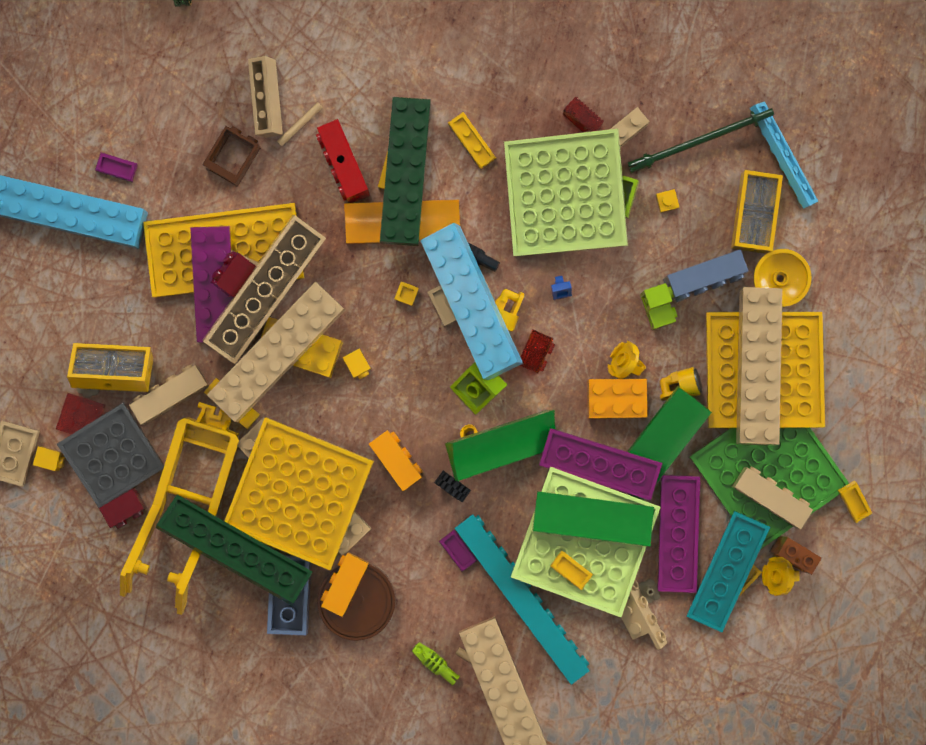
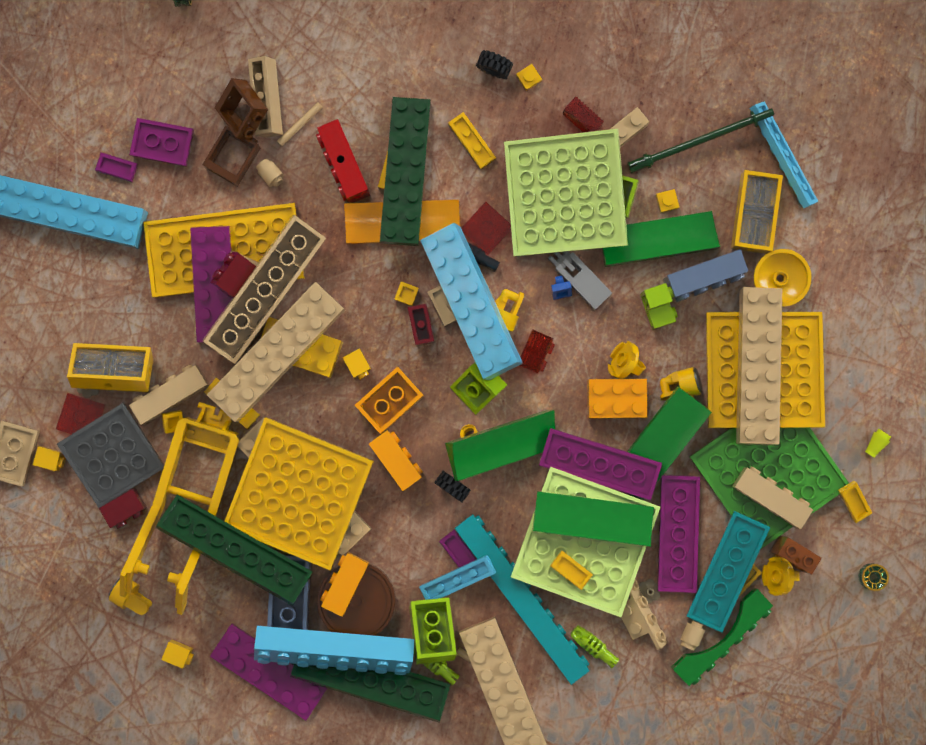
(133, 600): none -> yellow piece
(161, 142): none -> magenta plate
(170, 420): none -> yellow plate
(178, 654): none -> yellow brick
(226, 108): none -> reddish brown window
(237, 654): none -> magenta plate
(270, 173): none -> tan brick
(333, 650): none -> medium azure brick
(389, 400): none -> light orange brick
(405, 693): none -> dark green plate
(421, 325): none -> dark red brick
(432, 630): none -> lime brick
(458, 578): none -> medium azure plate
(486, 228): none -> clear red plate
(494, 64): none -> black tyre
(529, 77): none -> yellow plate
(585, 282): none -> light grey hinge
(593, 646): none -> lime hinge
(665, 239): none -> green arch
(692, 635): none -> tan brick
(751, 609): none -> green arch
(878, 442): none -> neon yellow cone
(879, 571): none -> clear green wheel

